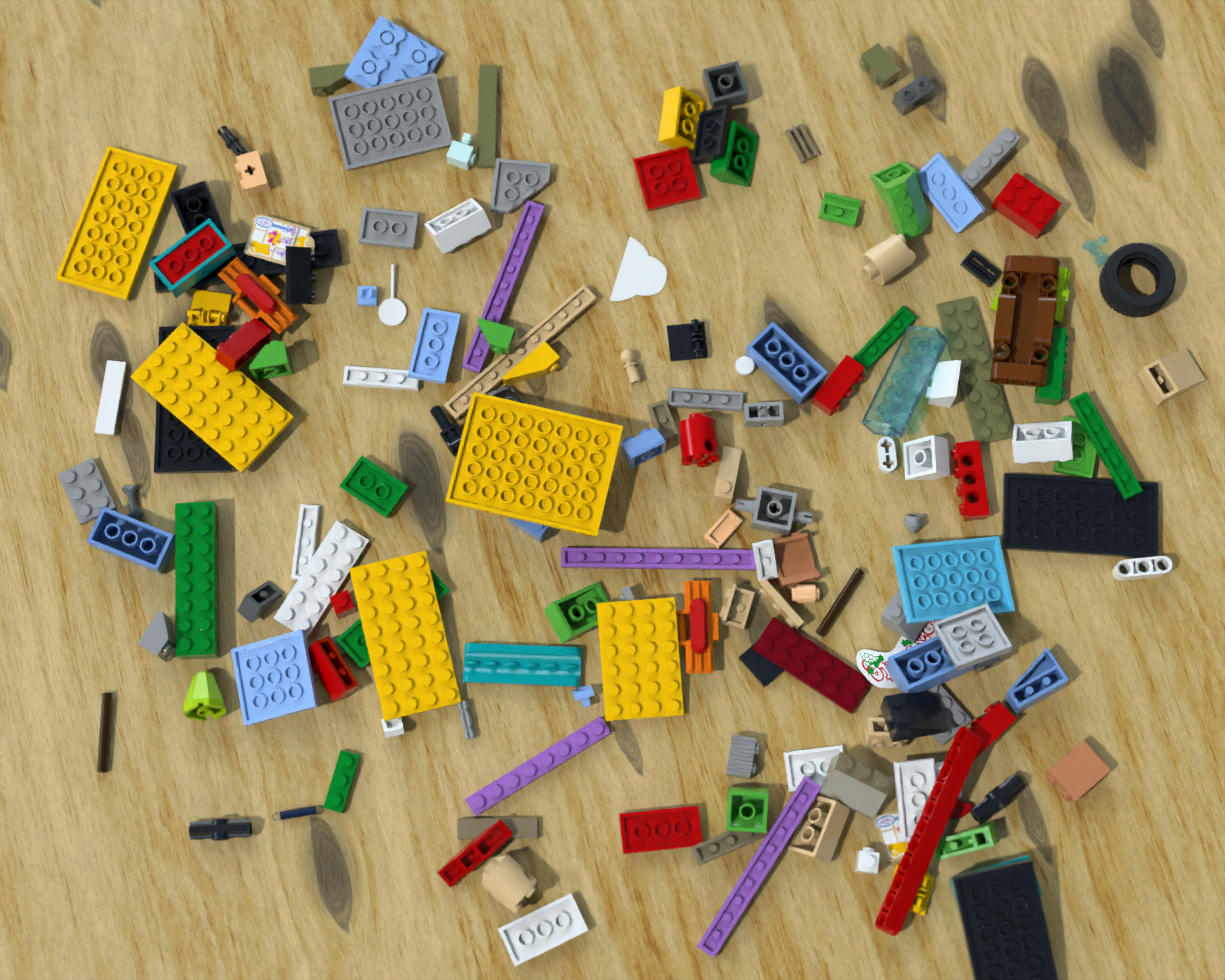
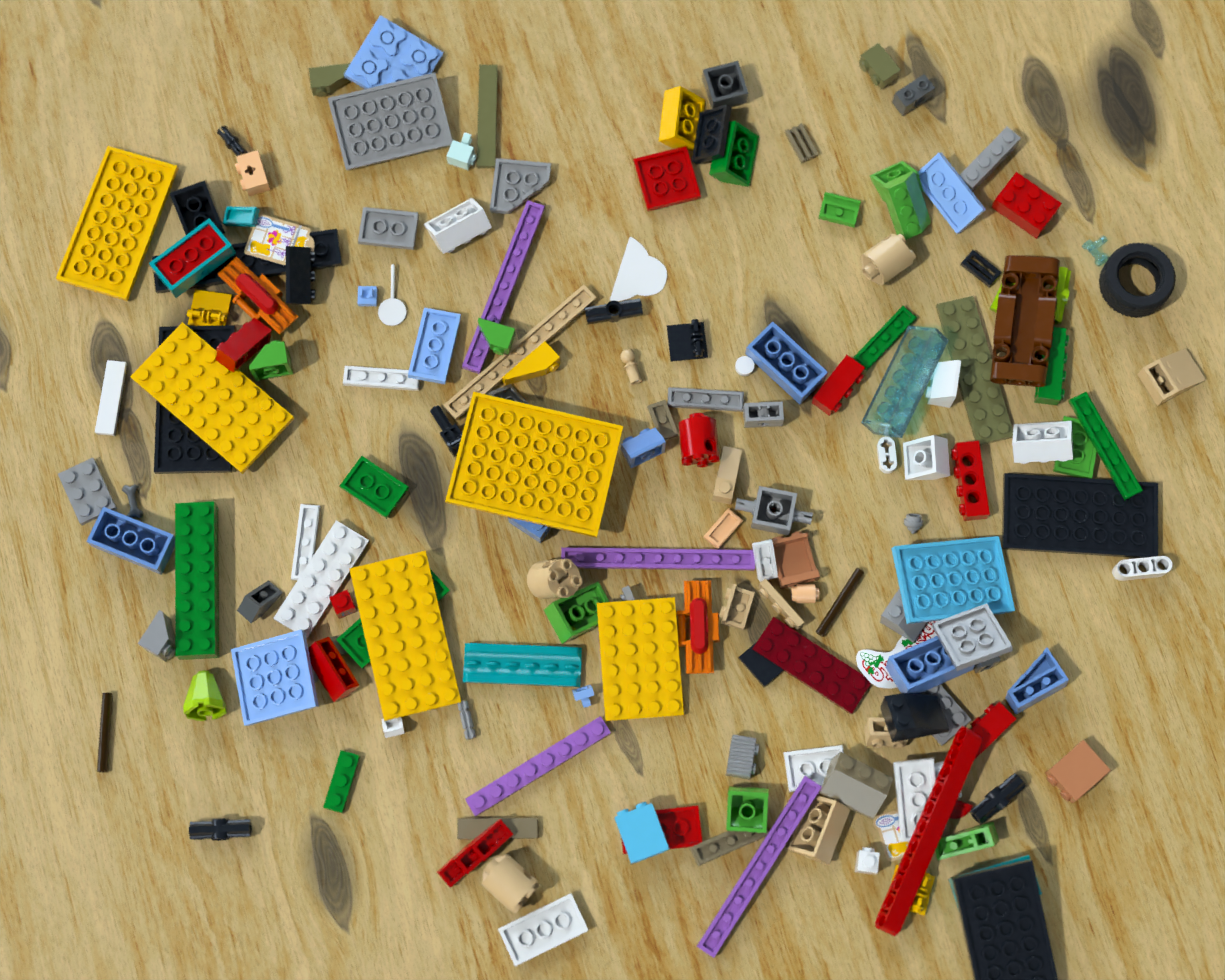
(241, 216): none -> teal tile
(308, 811): dark blue piece -> none
(554, 579): none -> tan cylinder
(601, 312): none -> black piece
(641, 832): none -> medium azure panel

